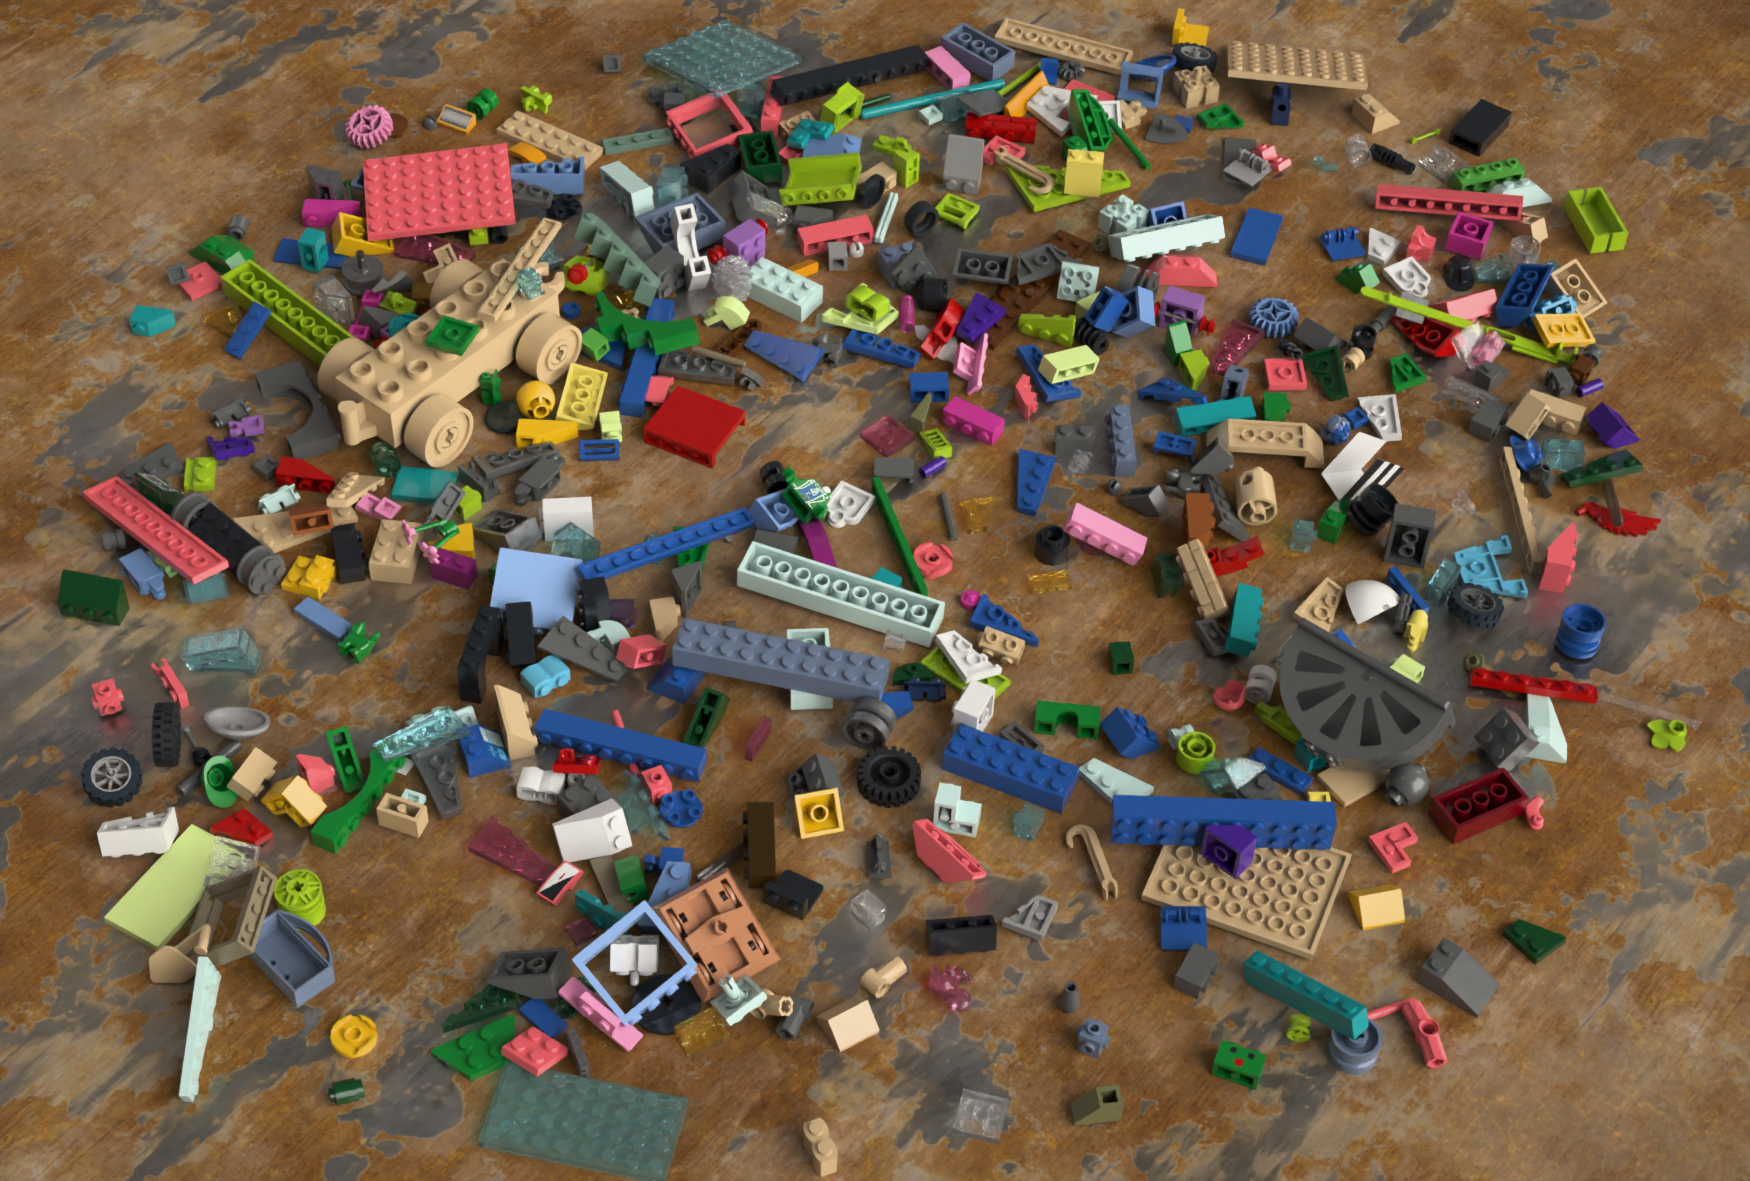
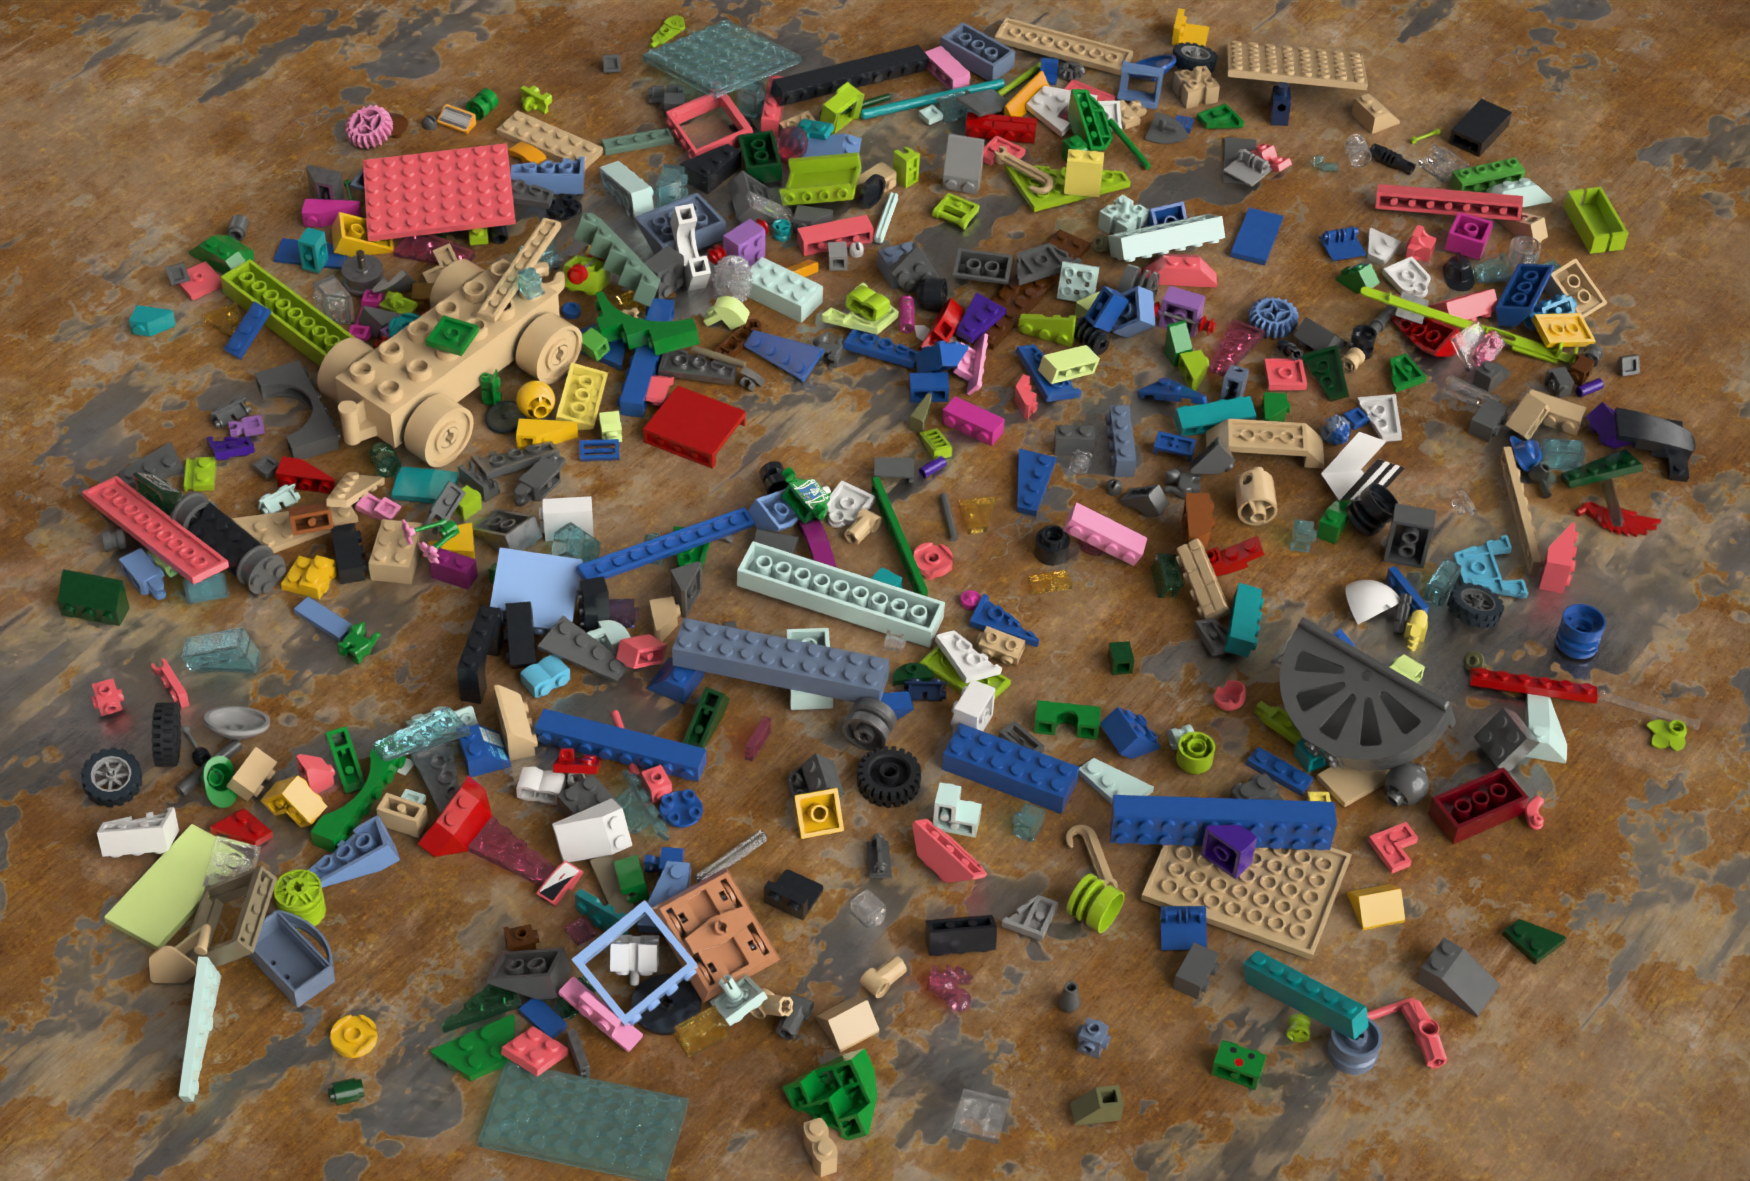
(363, 853): none -> medium blue wedge
(458, 821): none -> red wedge
(521, 938): none -> reddish brown brick
(670, 28): none -> lime piece
(760, 844): dark brown brick -> none
(781, 230): none -> teal wheel
(792, 143): none -> clear pink tile
(839, 1093): none -> green brick
(864, 524): none -> tan piece
(887, 436): clear pink tile -> none
(888, 145): lime hinge -> none
(914, 214): black tyre -> none
(940, 356): none -> blue slope
(1095, 903): none -> lime wheel
(1224, 512): dark grey wing -> none
(1230, 773): clear light blue slope -> none
(1260, 684): white wheel -> none
(1321, 605): tan wing -> none
(1628, 365): none -> tile
(1660, 437): none -> black slope

